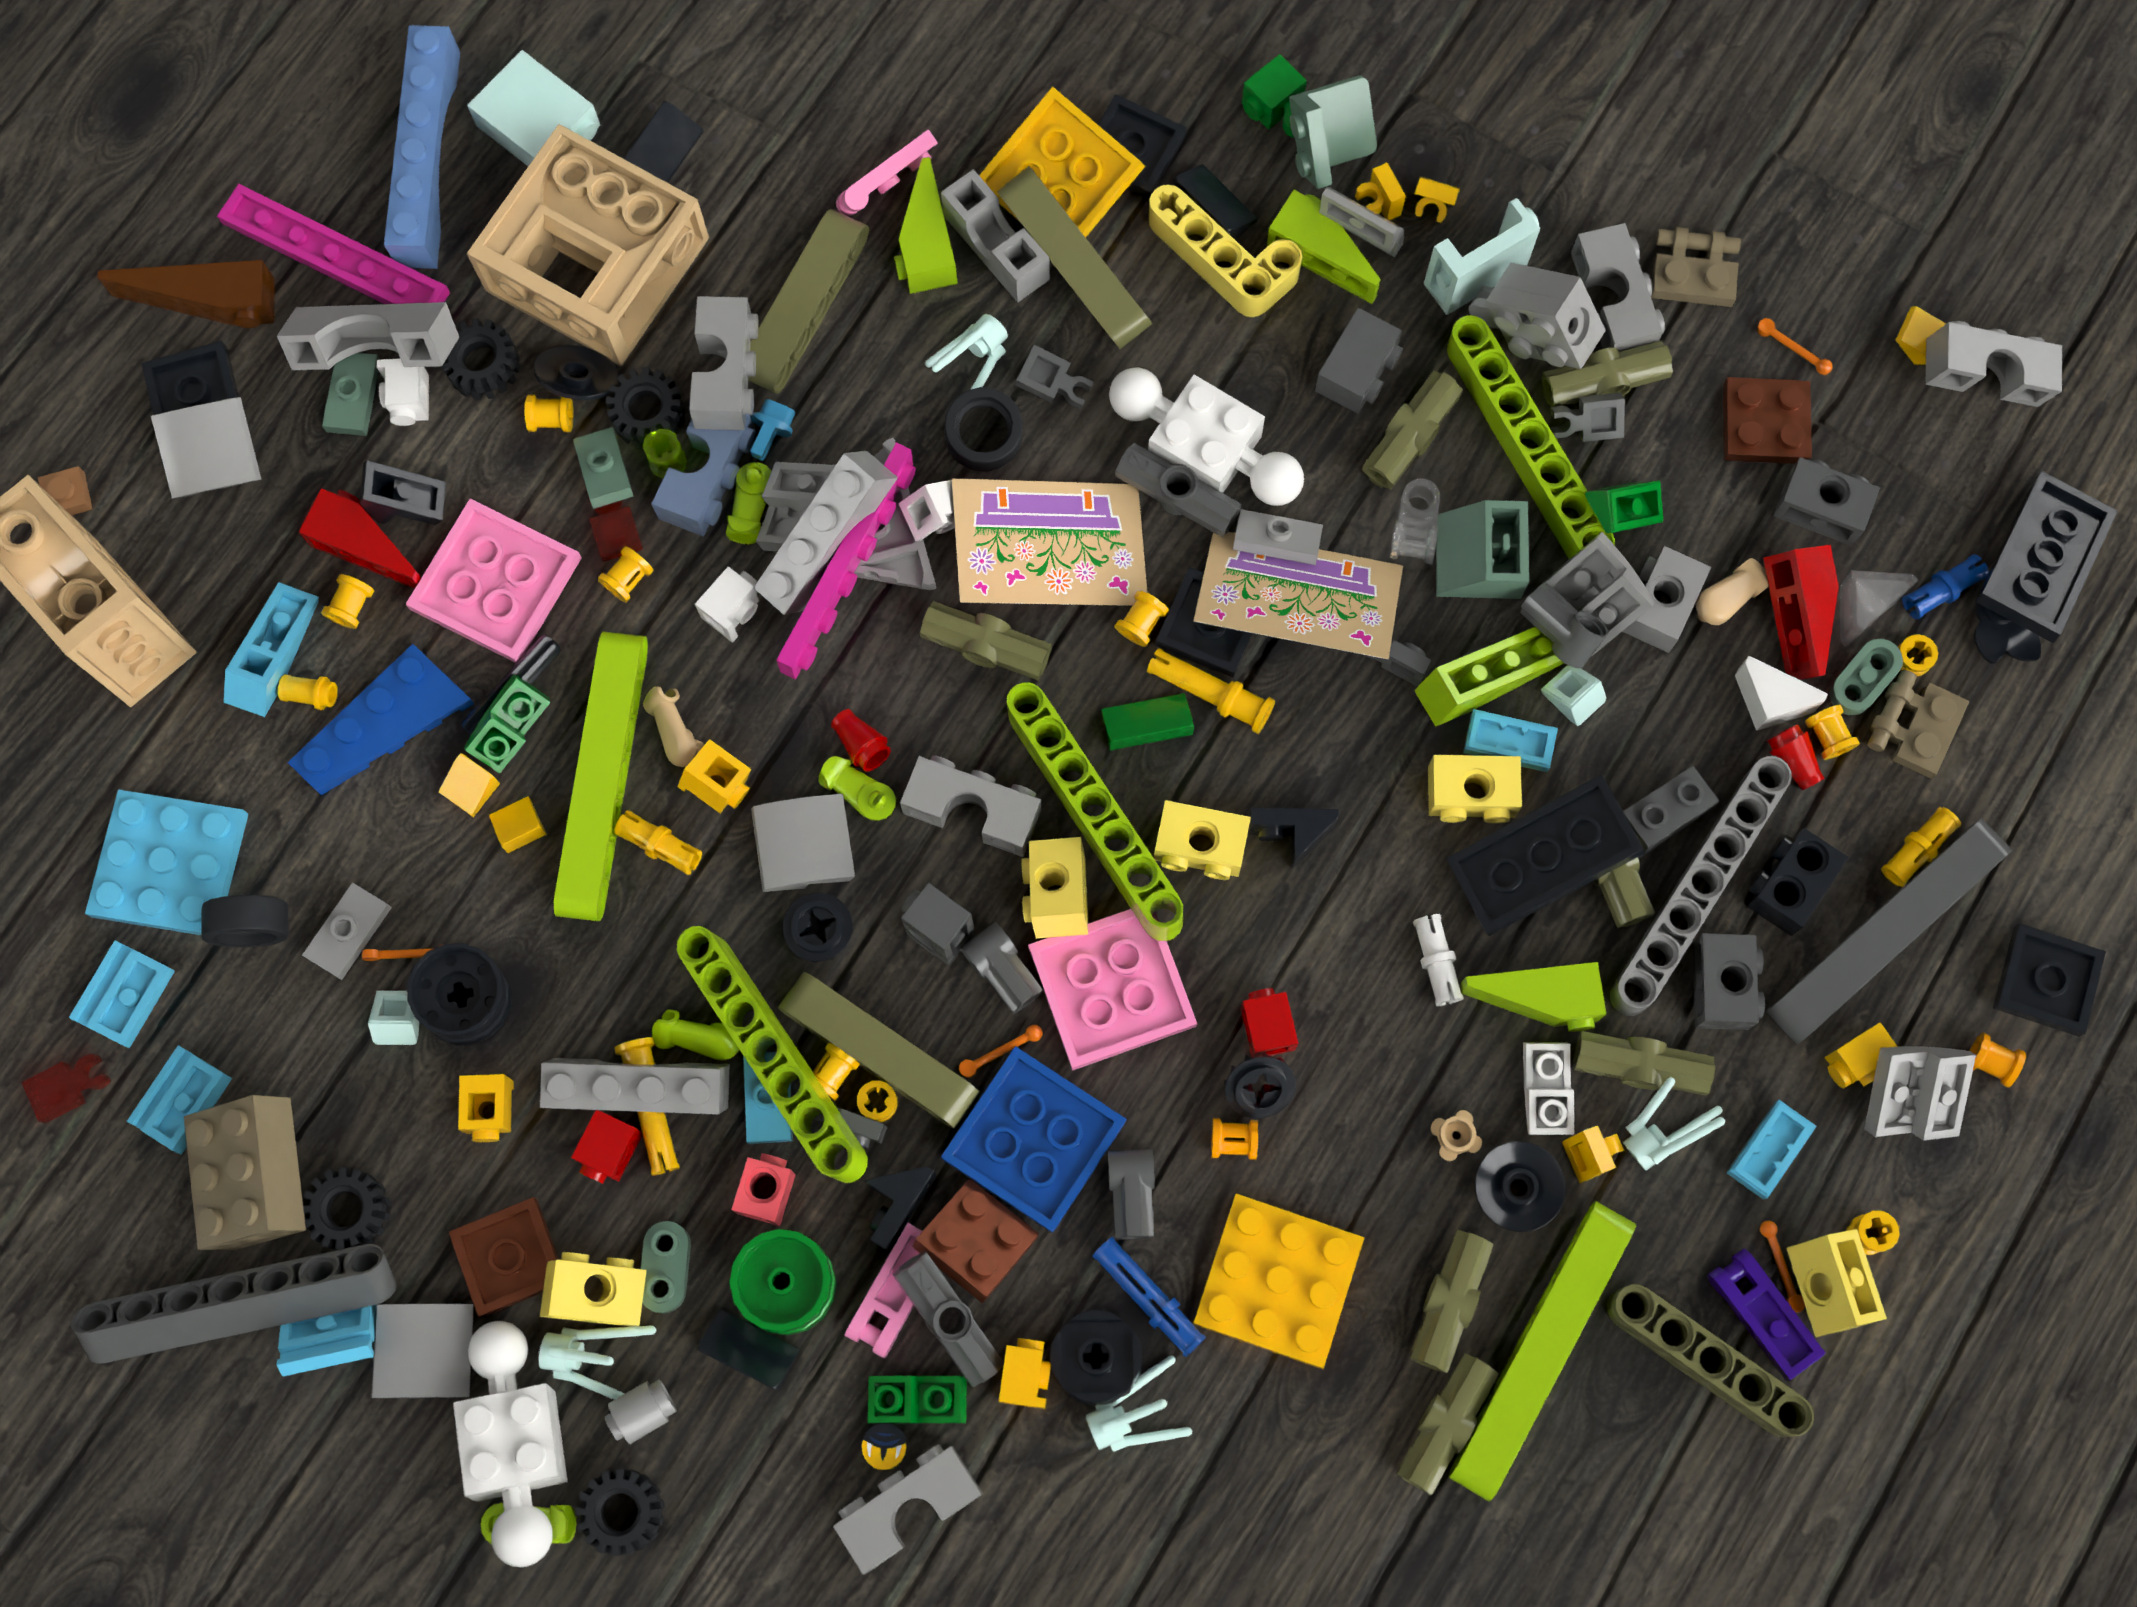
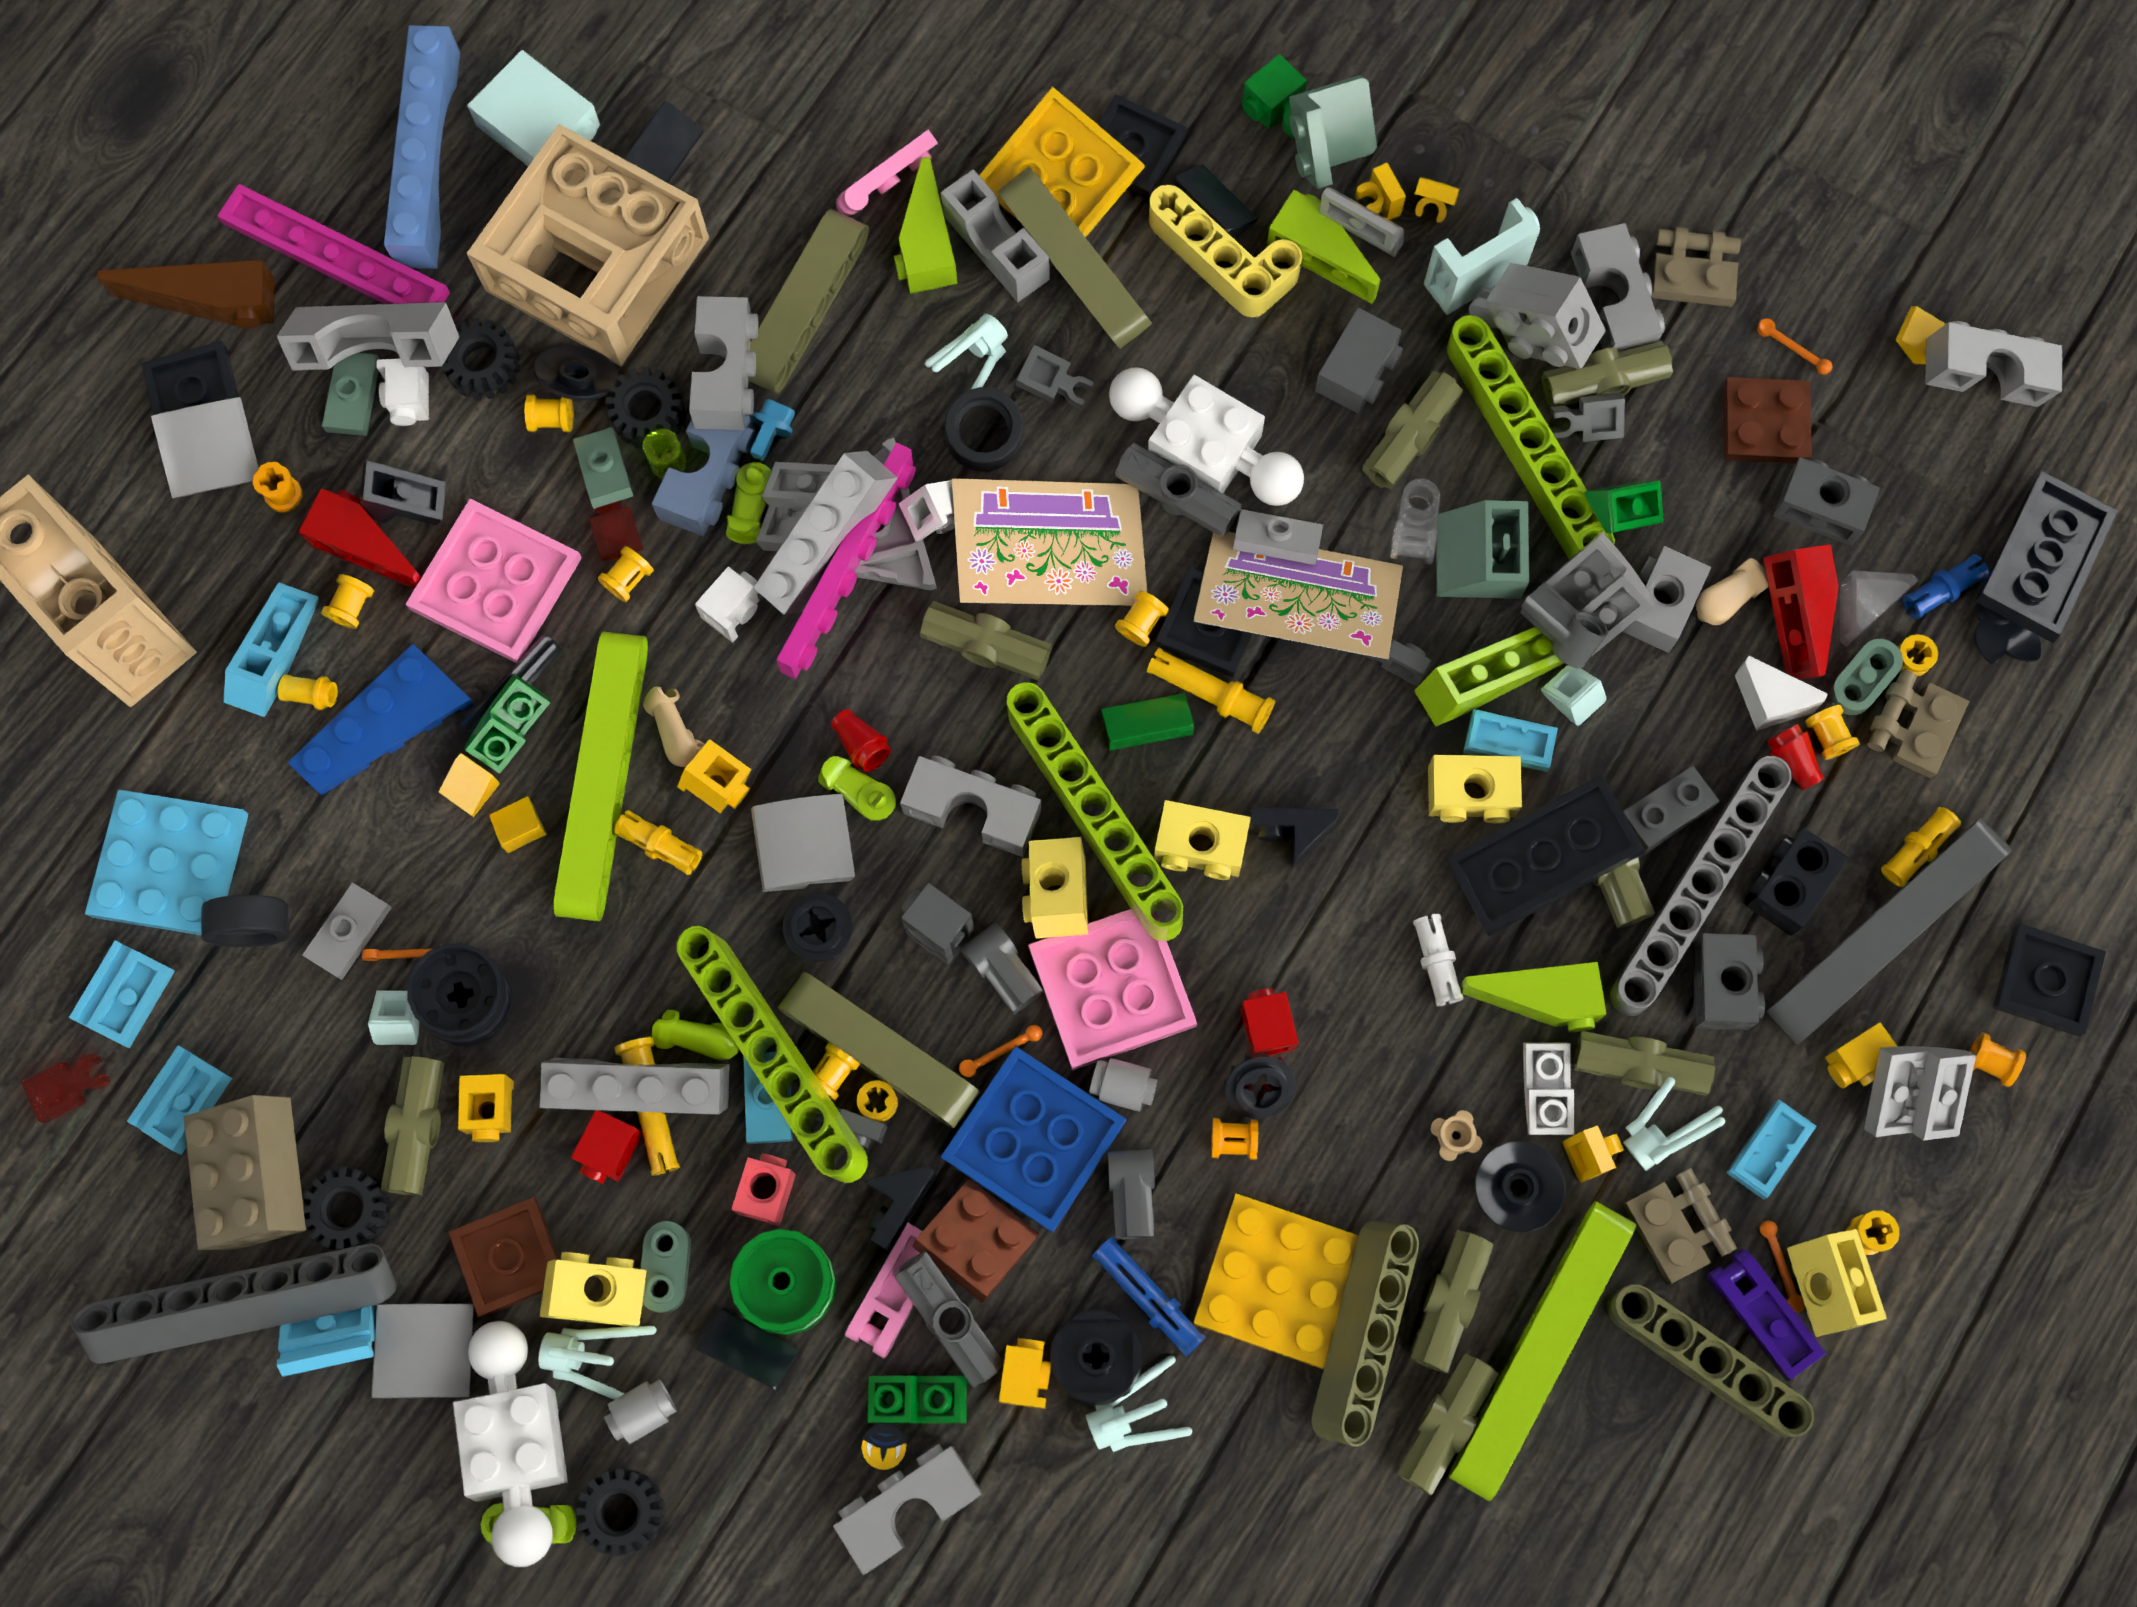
(68, 489): medium nougat plate -> none
(277, 486): none -> light orange bush
(412, 1126): none -> olive piece
(1123, 1084): none -> light grey brick
(1365, 1333): none -> olive beam
(1668, 1233): none -> dark tan plate

